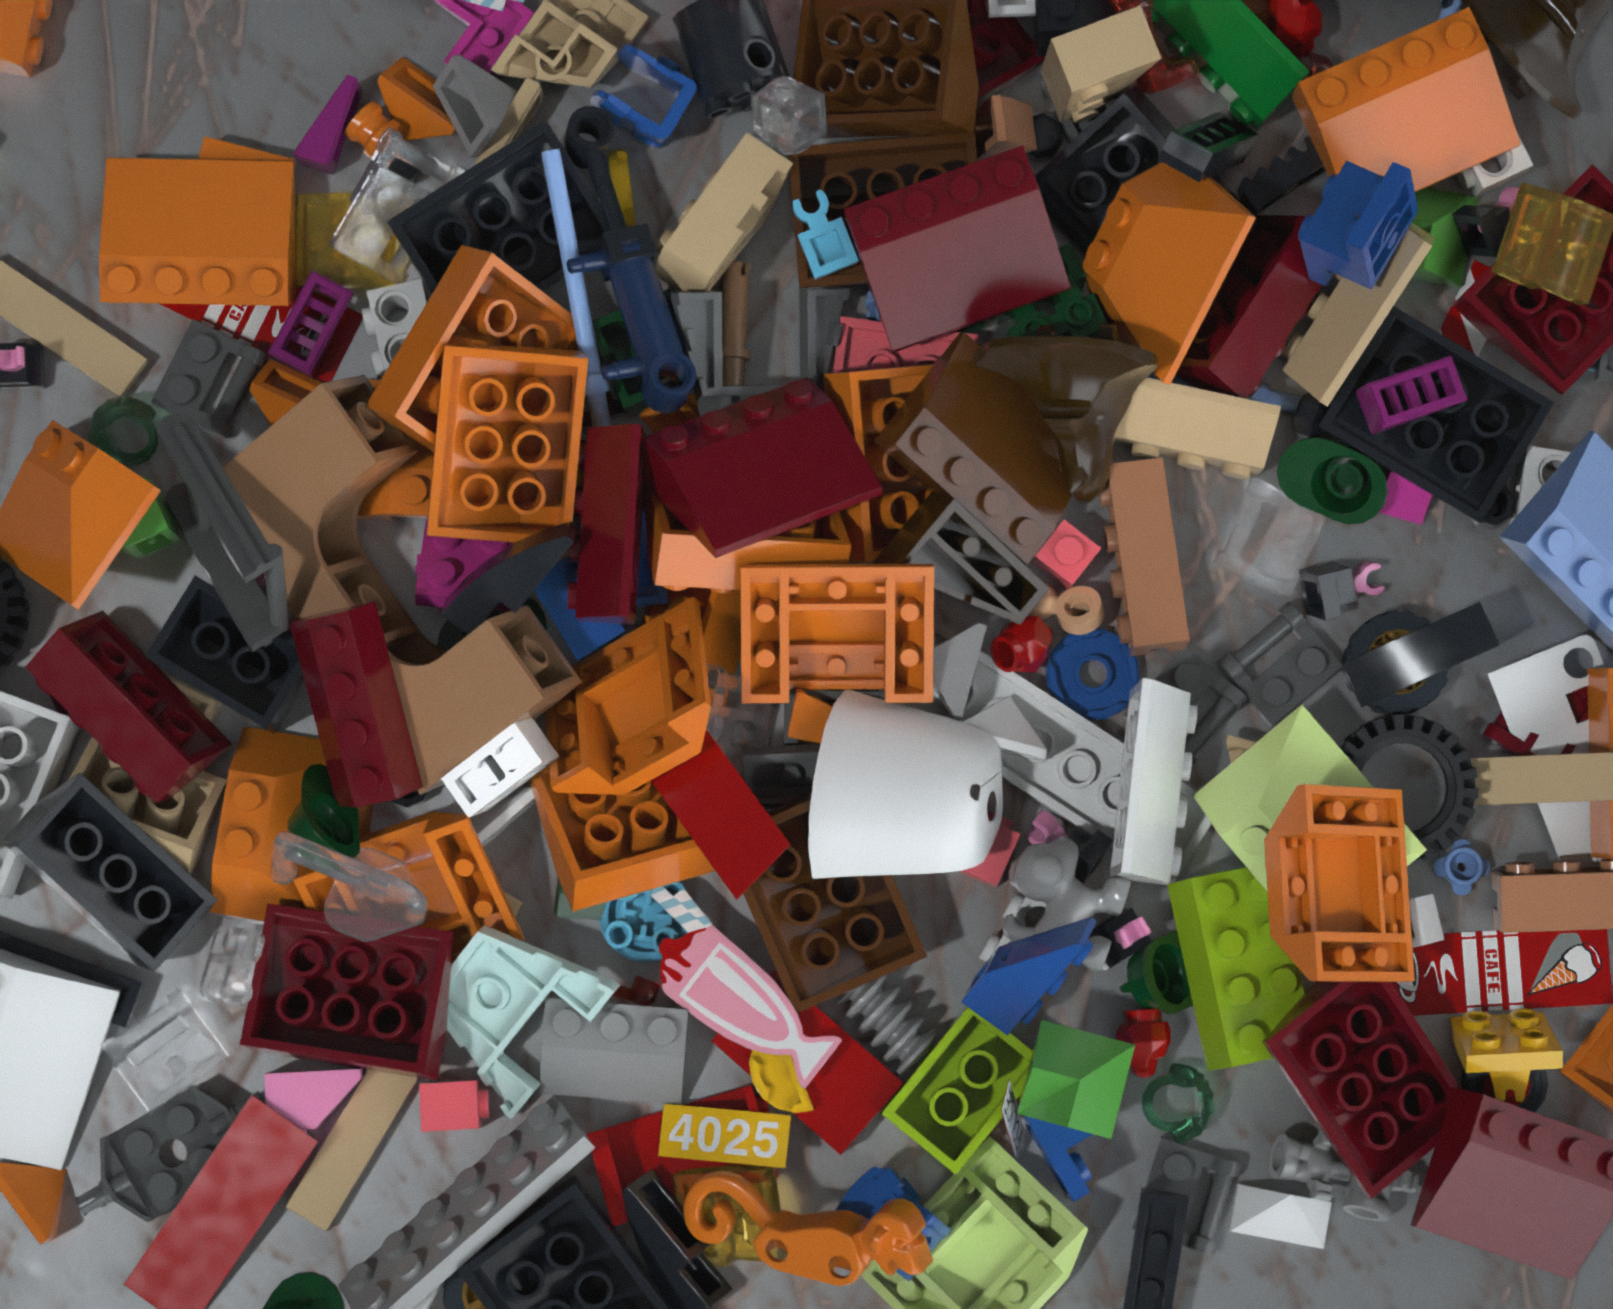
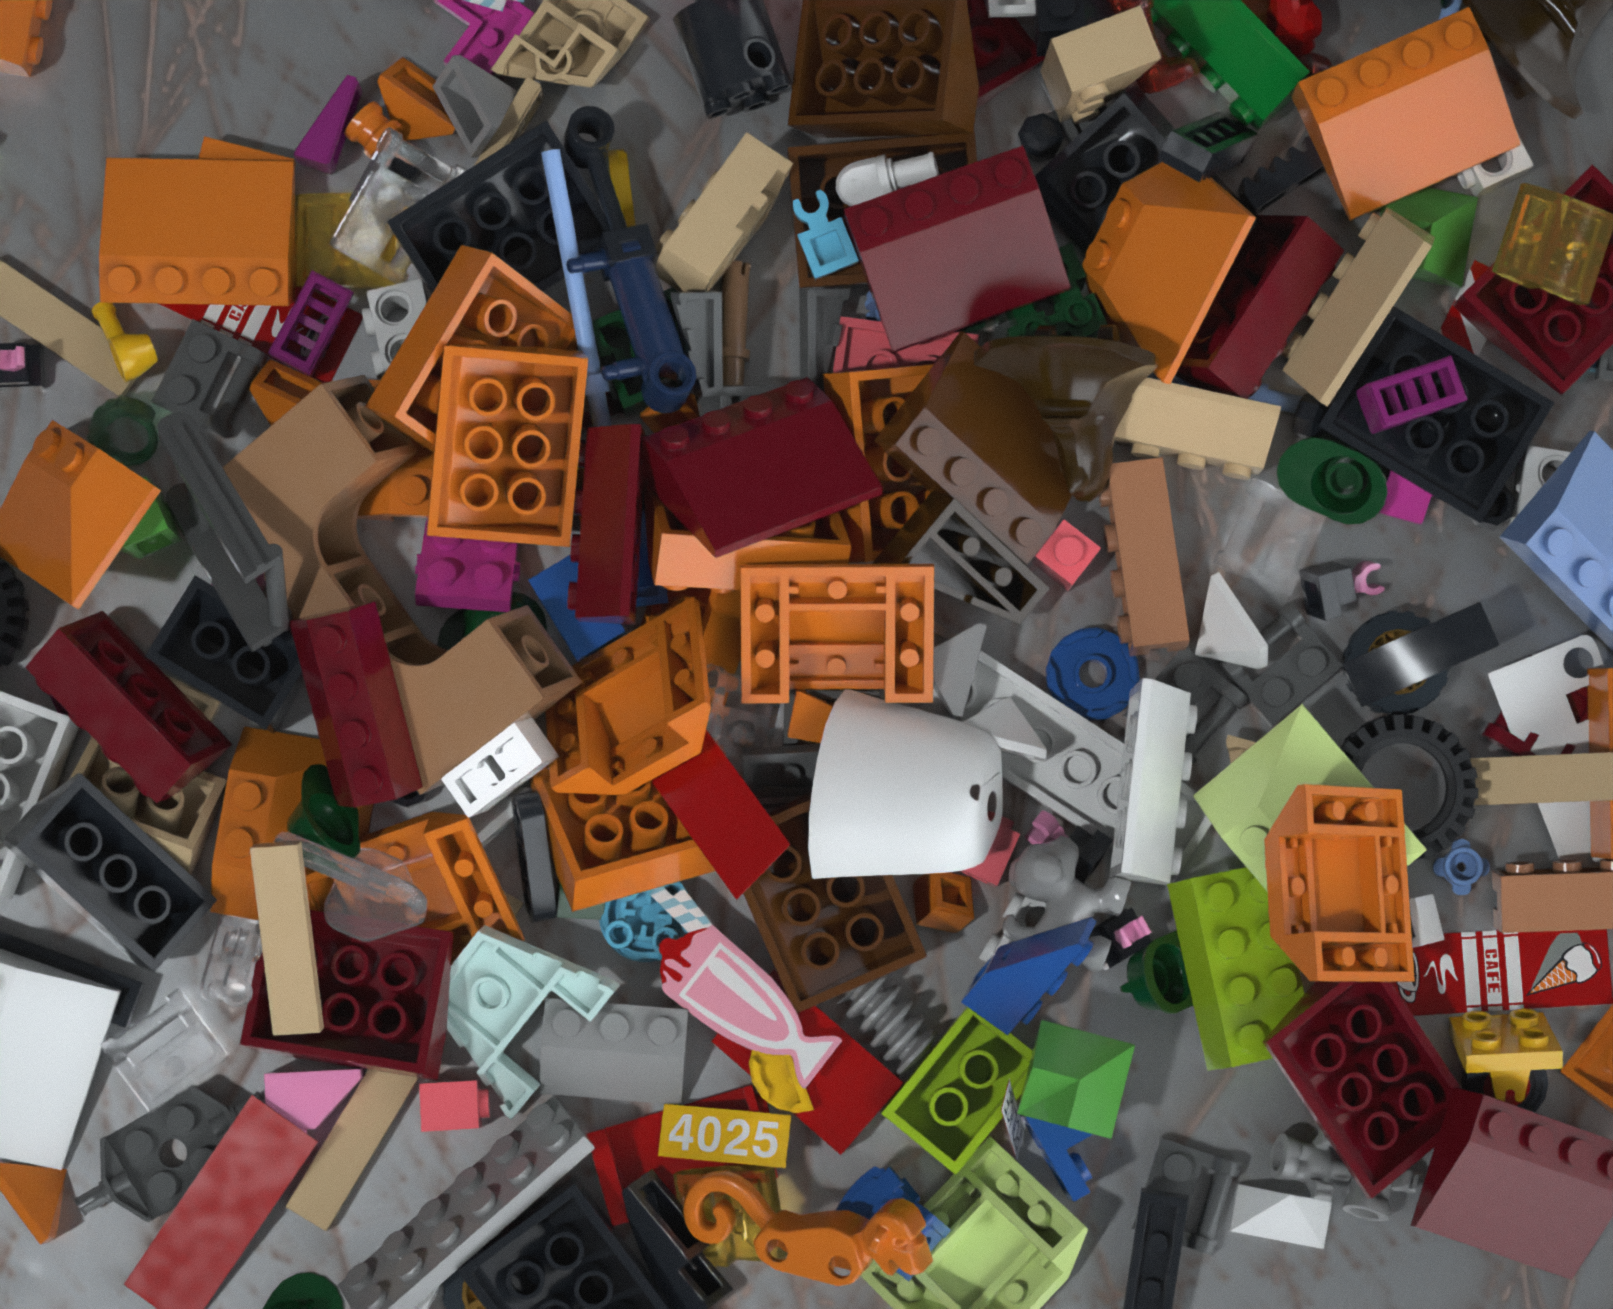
(130, 352): none -> yellow bar
(287, 938): none -> tan tile
(507, 577): black slope -> none
(533, 856): none -> black beam
(642, 991): clear red hand -> none
(660, 71): blue piece -> none
(788, 115): clear brick -> none
(881, 175): none -> white arm
(943, 901): none -> orange slope
(1003, 125): nougat slope -> none
(1022, 646): red rock -> none
(1069, 606): light nougat plate -> none
(1150, 1038): red rock -> none
(1188, 1127): clear green piece -> none
(1227, 629): none -> white slope
(1358, 224): blue bracket -> none
(1484, 226): black piece -> none

